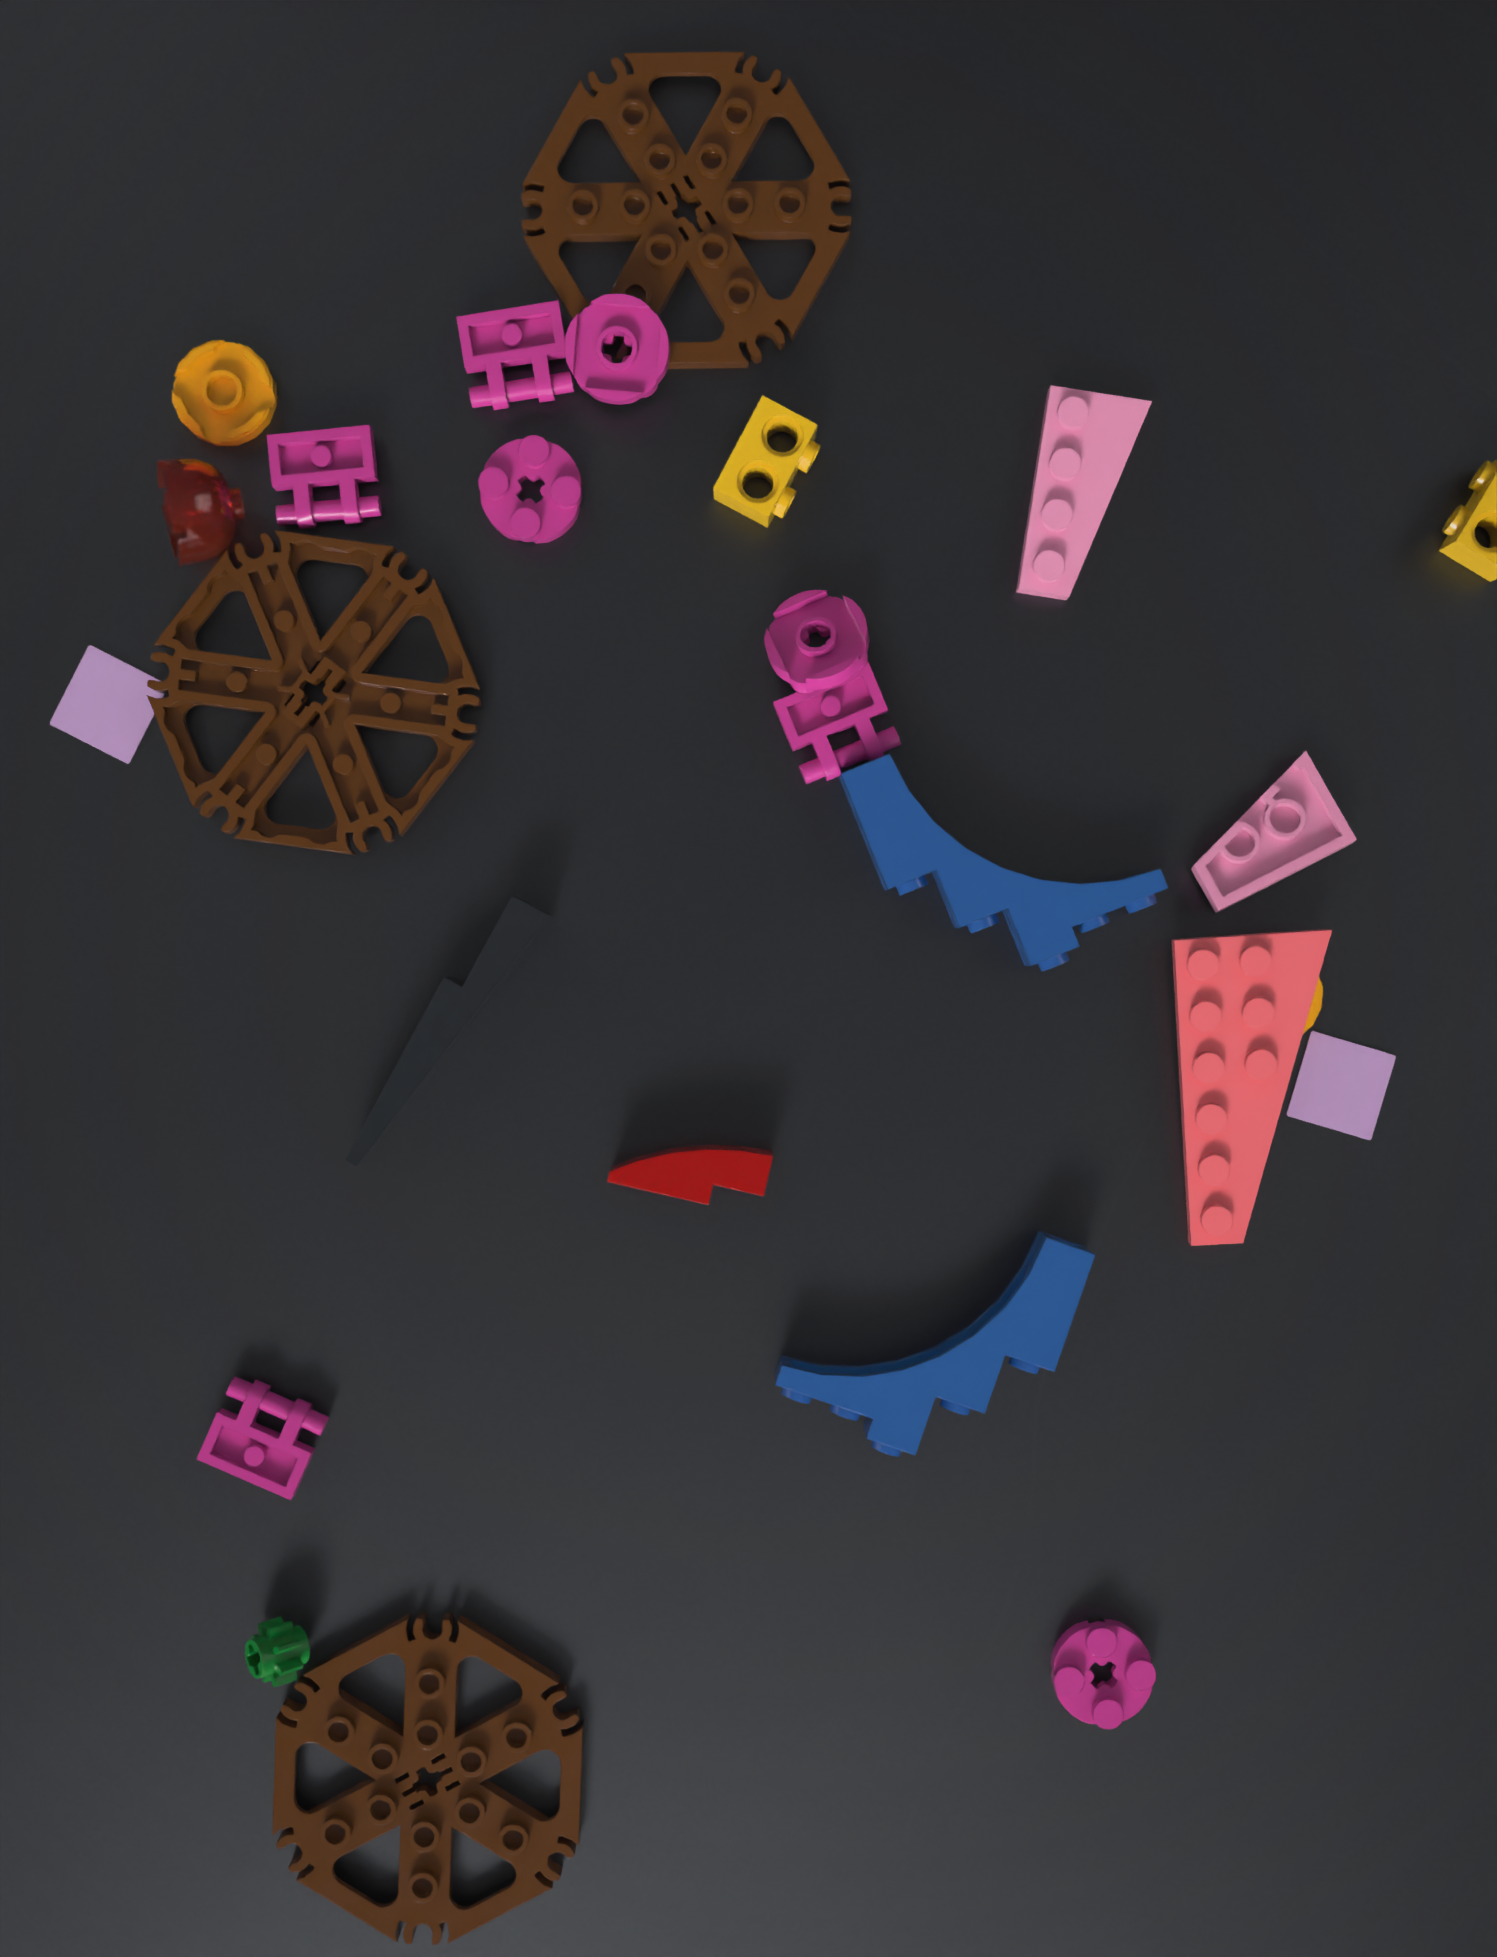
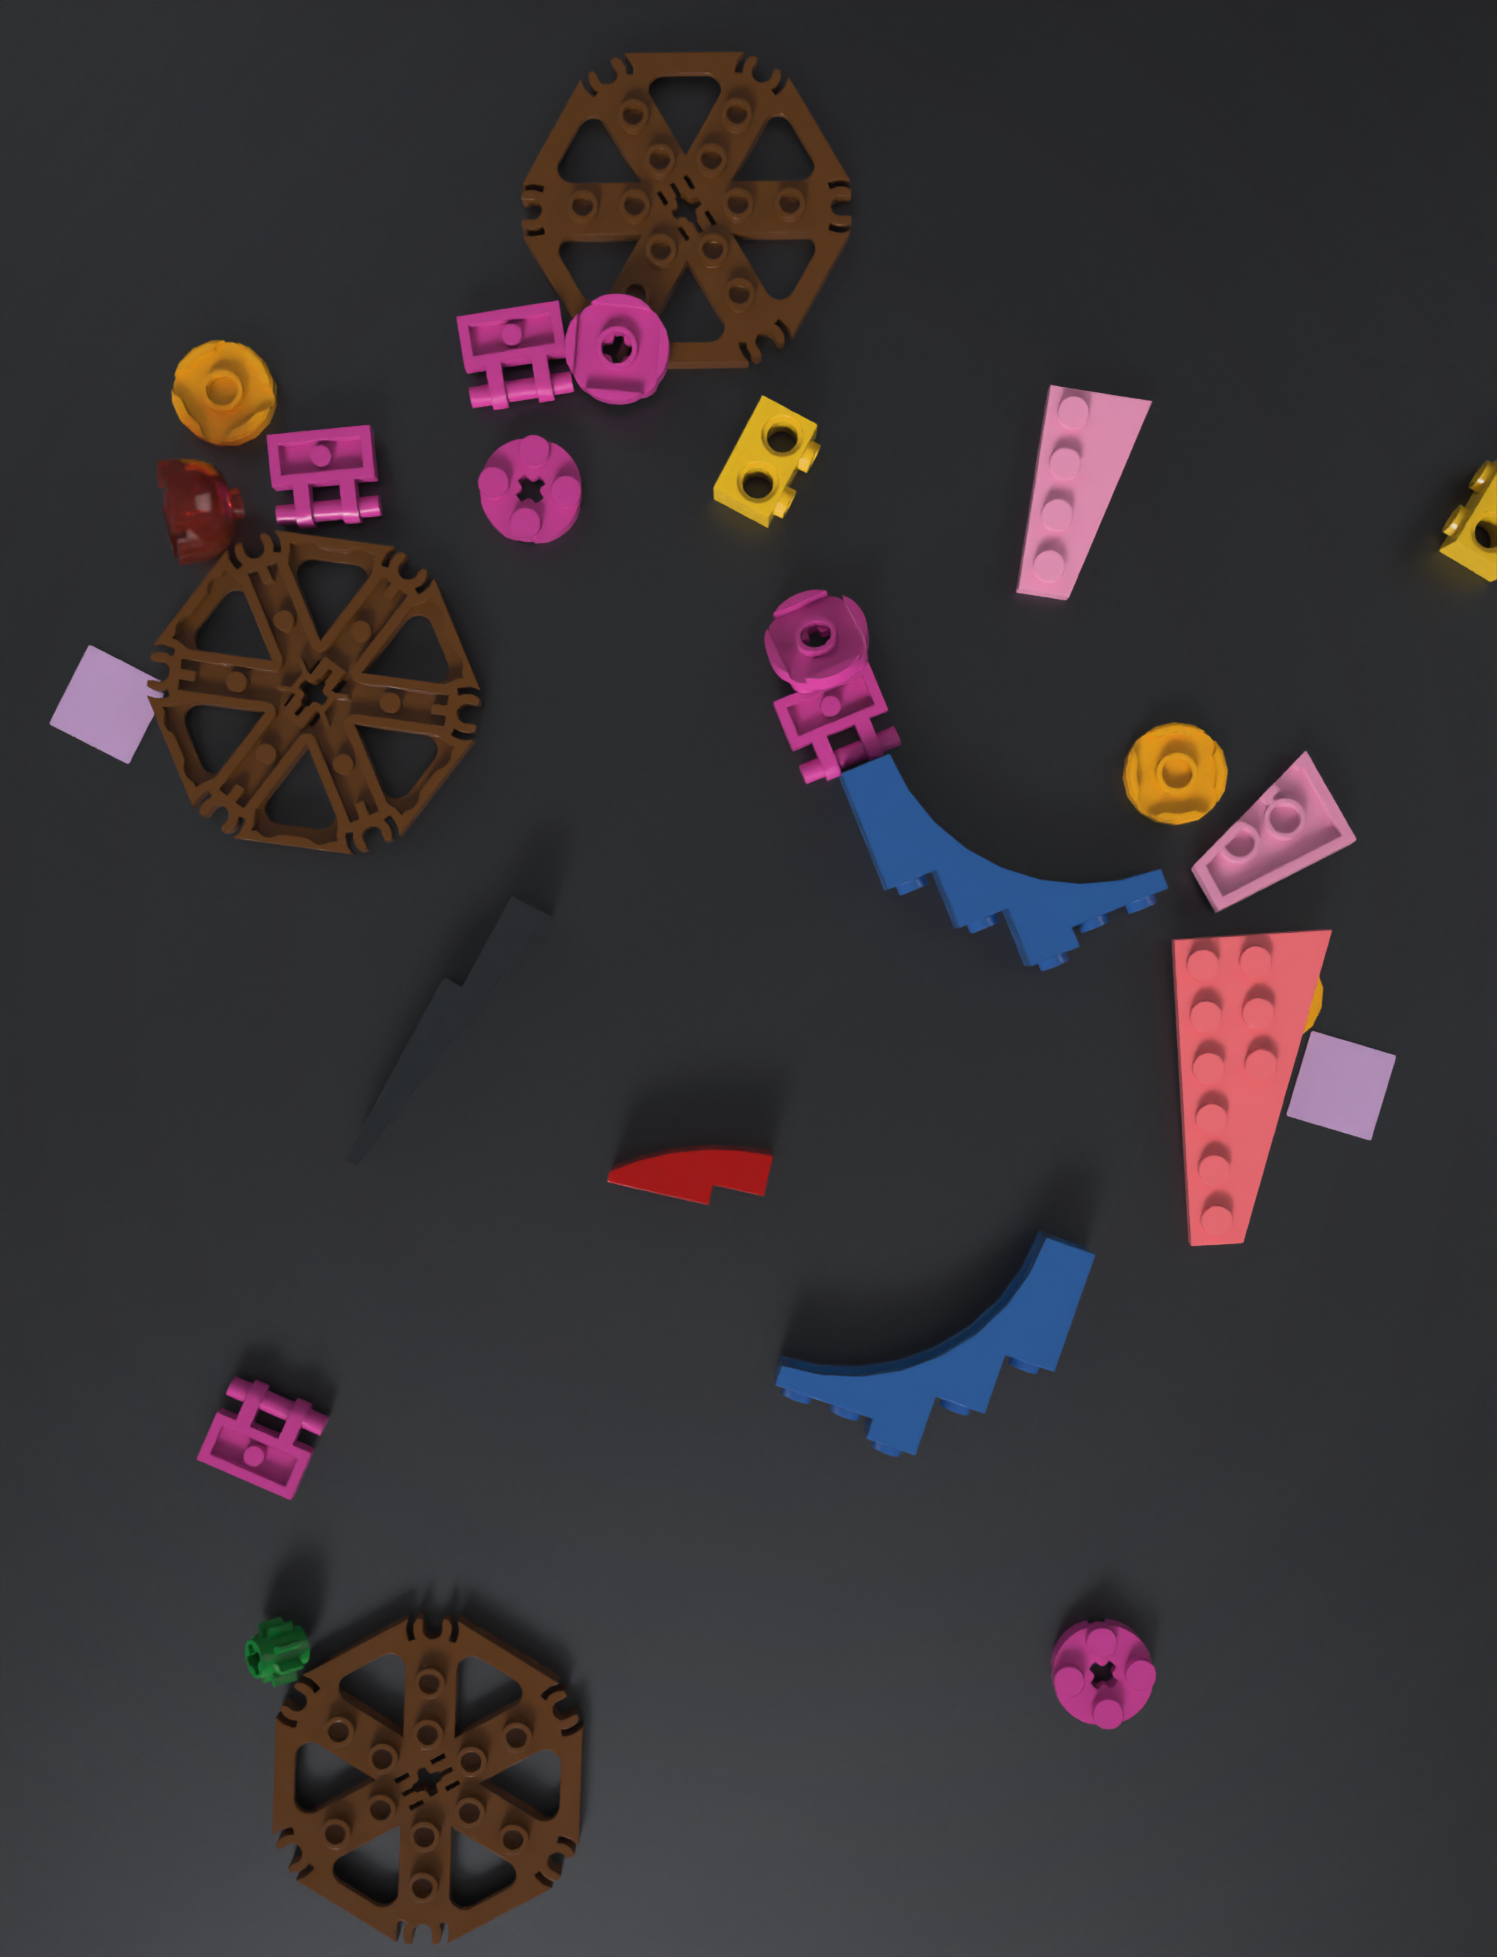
(1175, 773): none -> light orange tile

